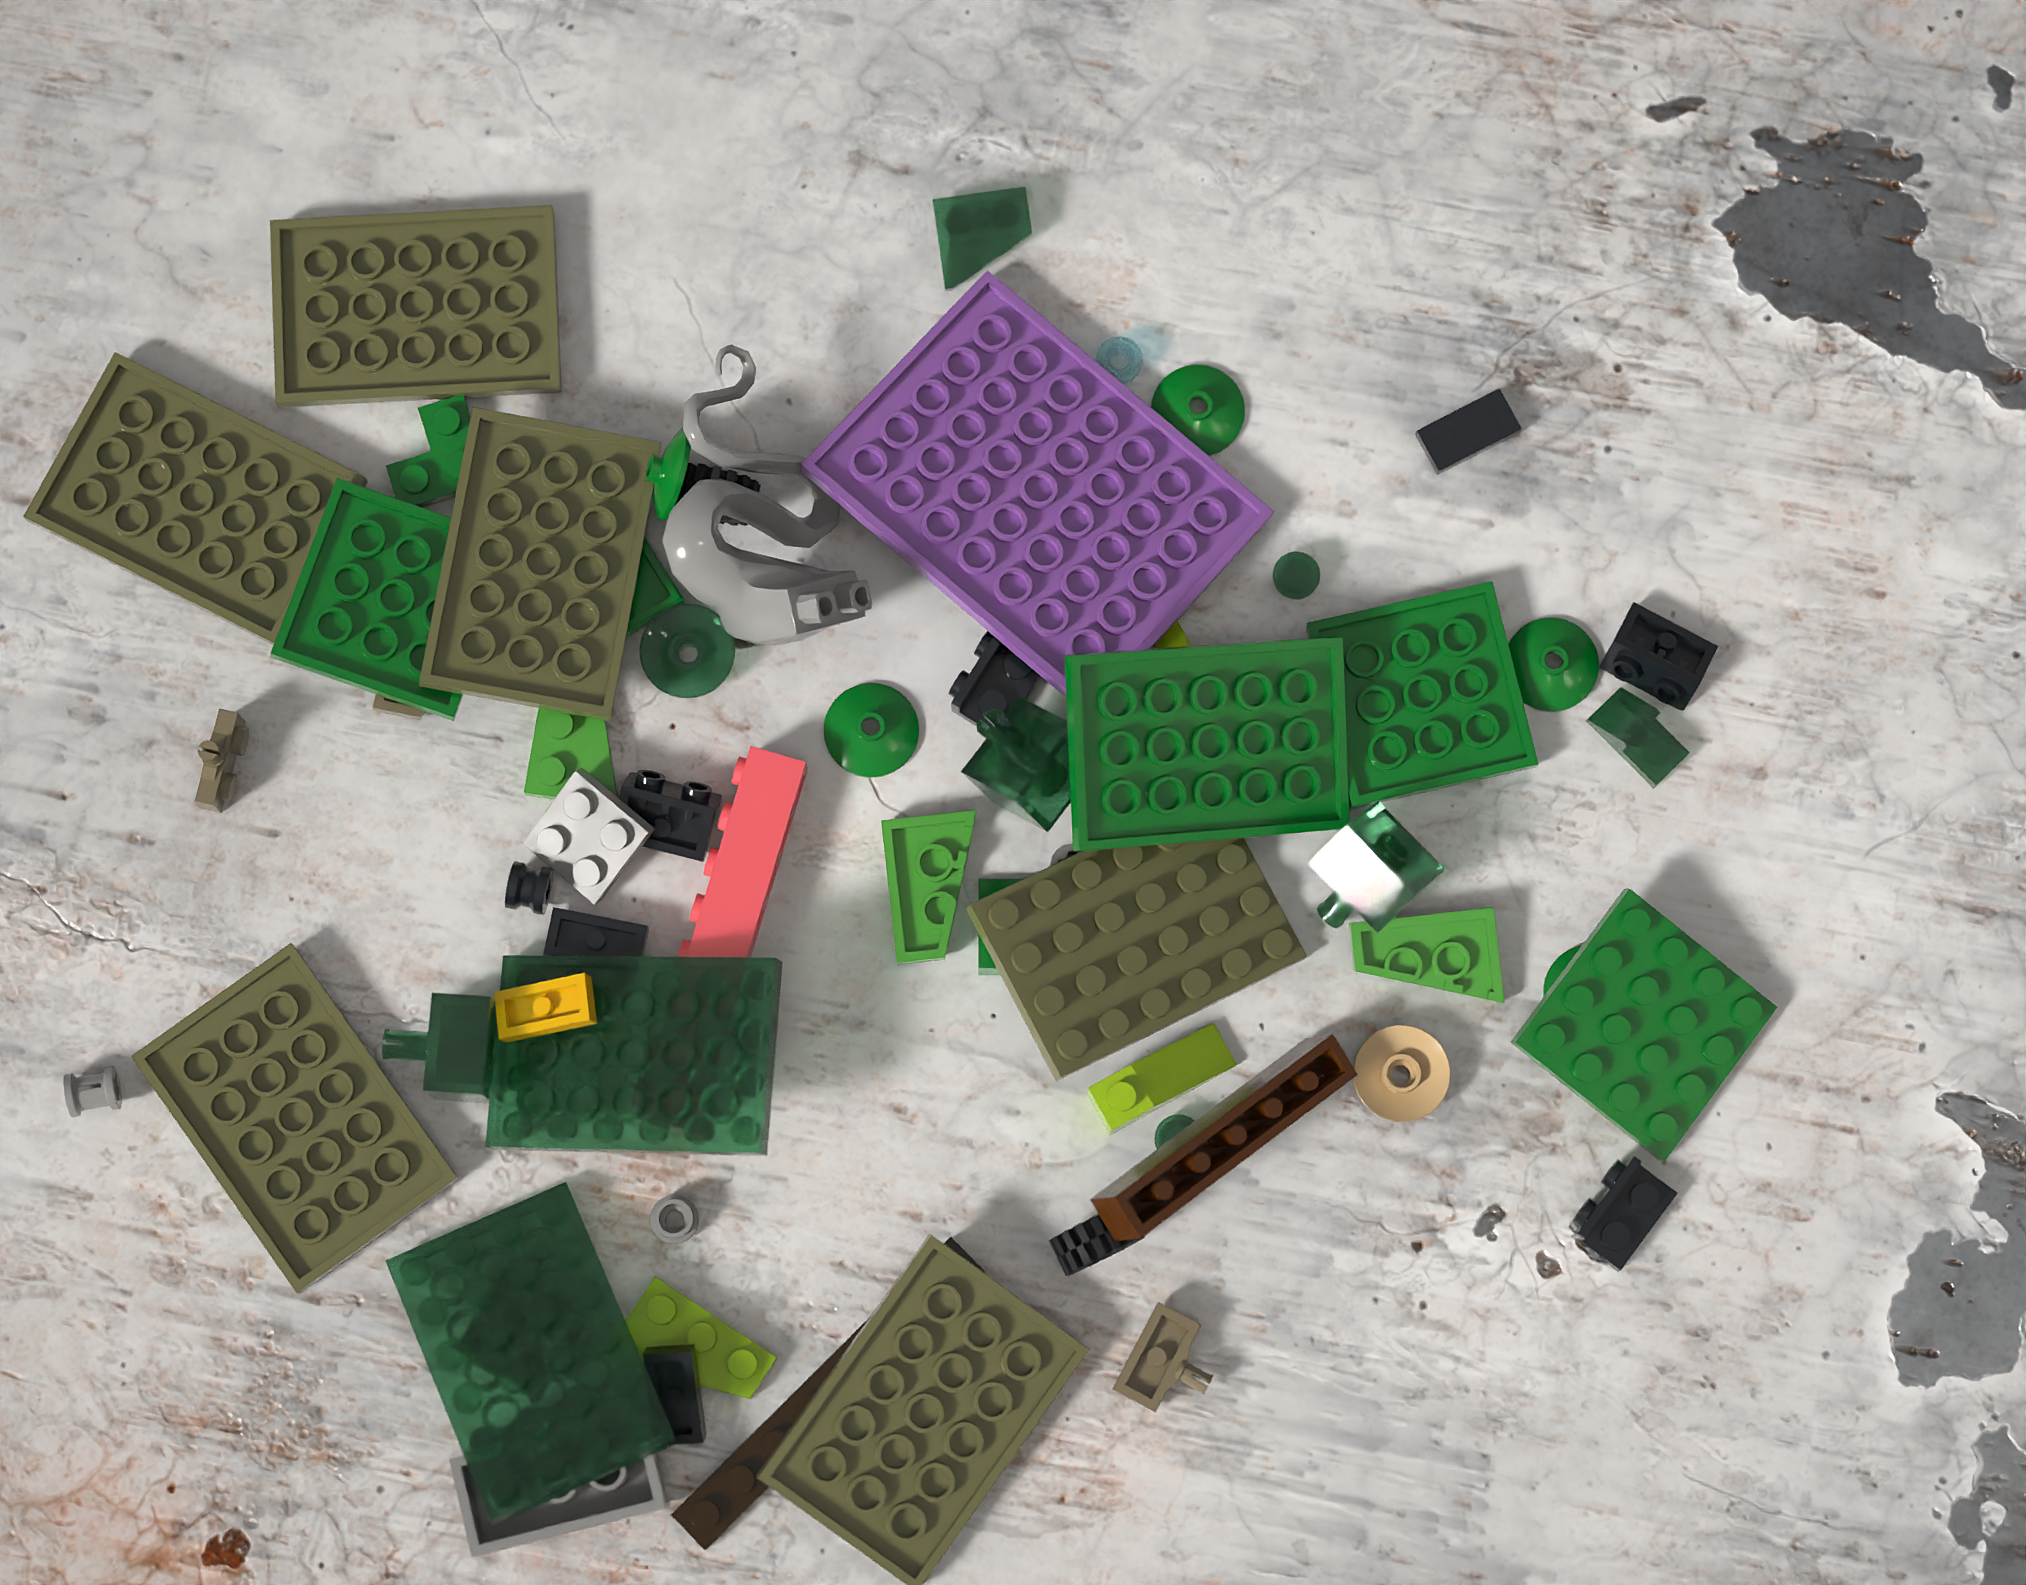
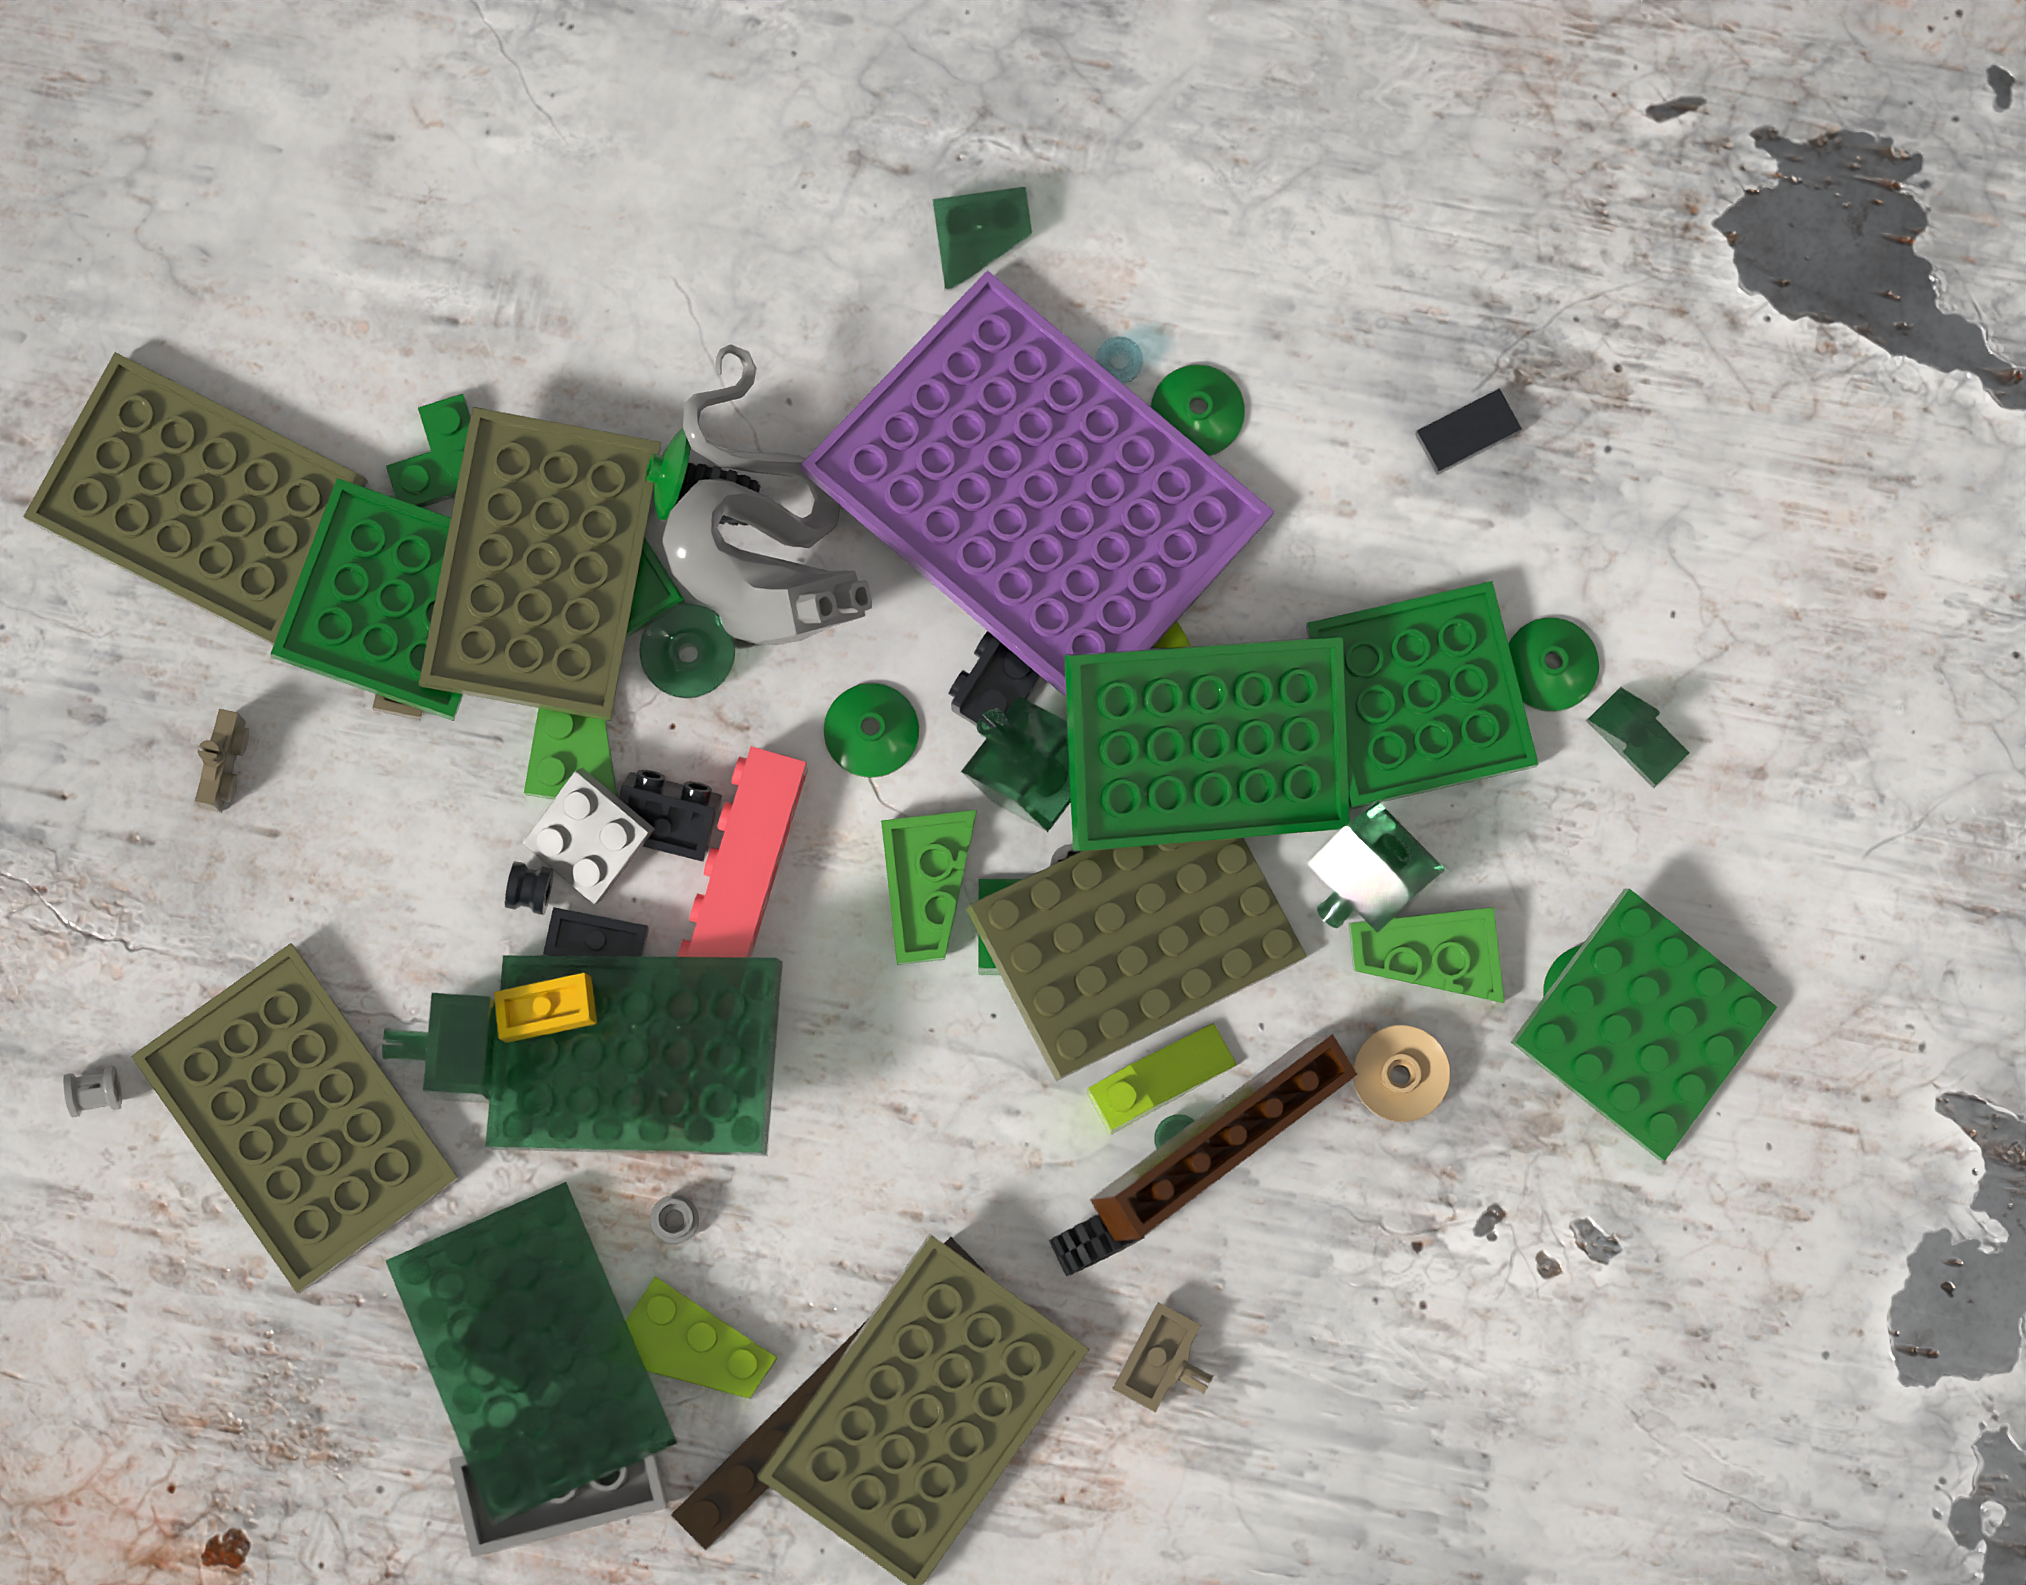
(415, 306): olive plate -> none
(677, 1385): black plate -> none
(1296, 575): clear green plate -> none
(1623, 1212): black bracket -> none
(1658, 657): black bracket -> none

